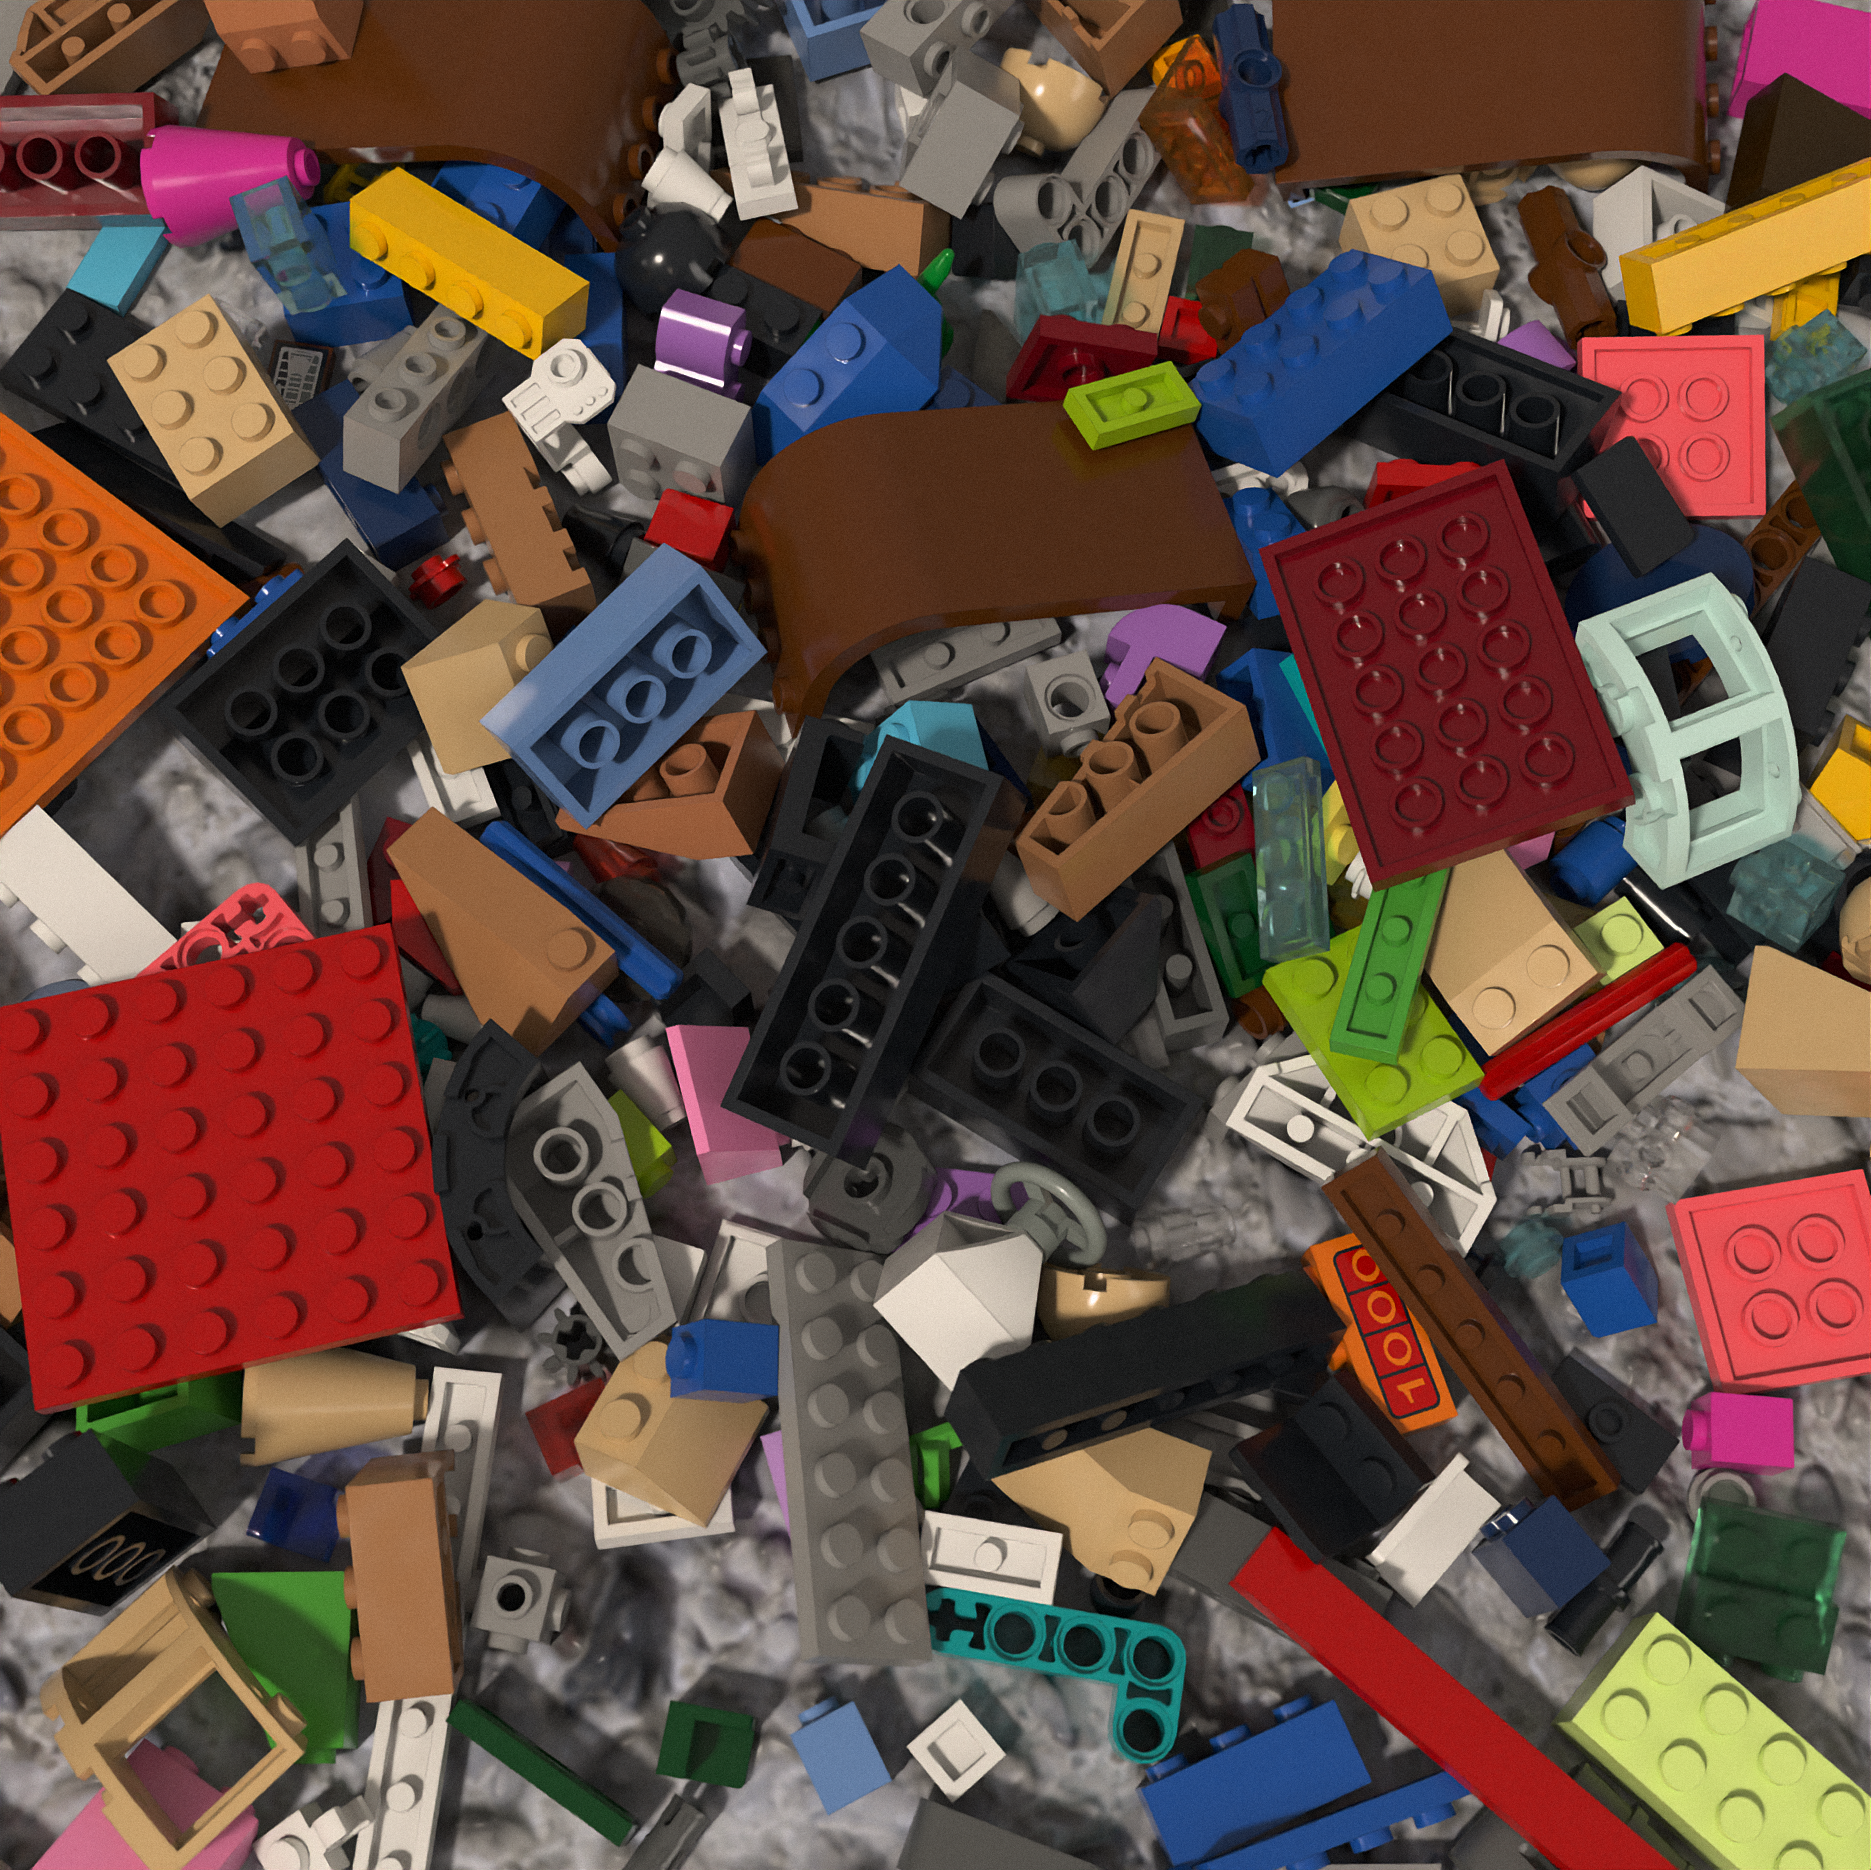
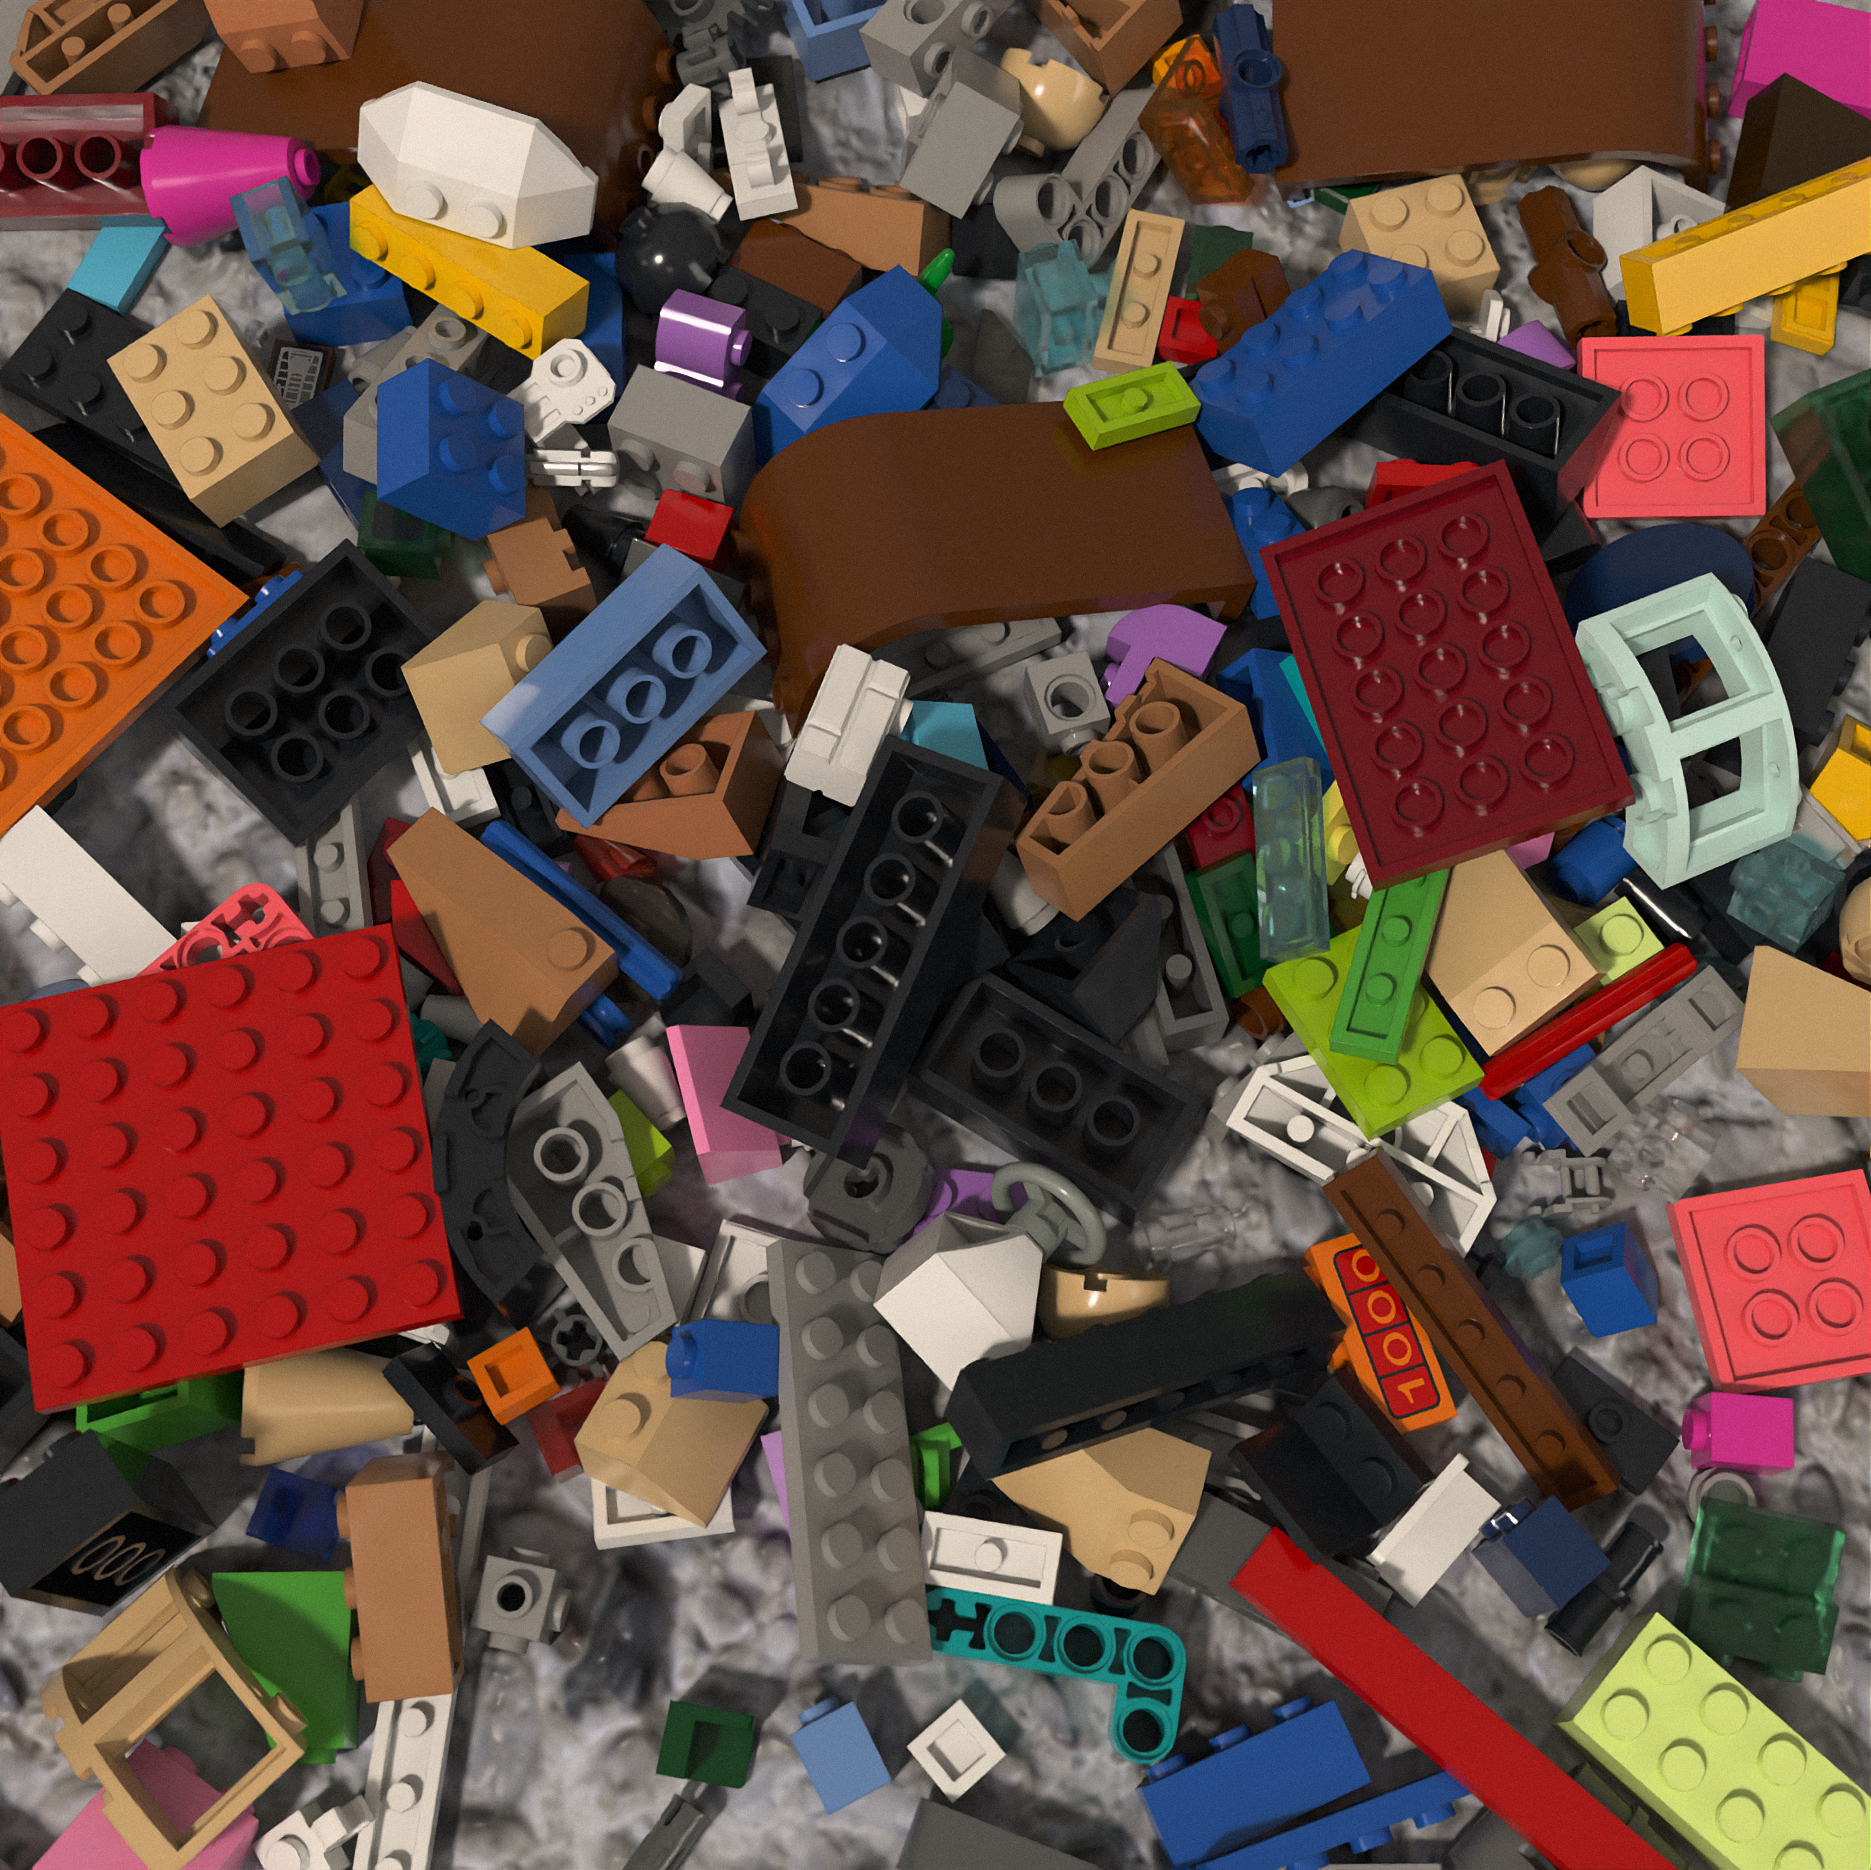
(402, 542): none -> clear green brick
(437, 580): red plate -> none
(450, 450): none -> blue brick
(450, 1407): none -> black plate
(474, 167): none -> white wedge
(514, 1376): none -> orange plate
(544, 1771): dark green tile -> none
(572, 467): none -> light grey axle
(848, 724): none -> white brick
(1075, 353): dark red plate -> none
(1633, 506): black slope -> none
(1812, 357): clear light blue brick -> none

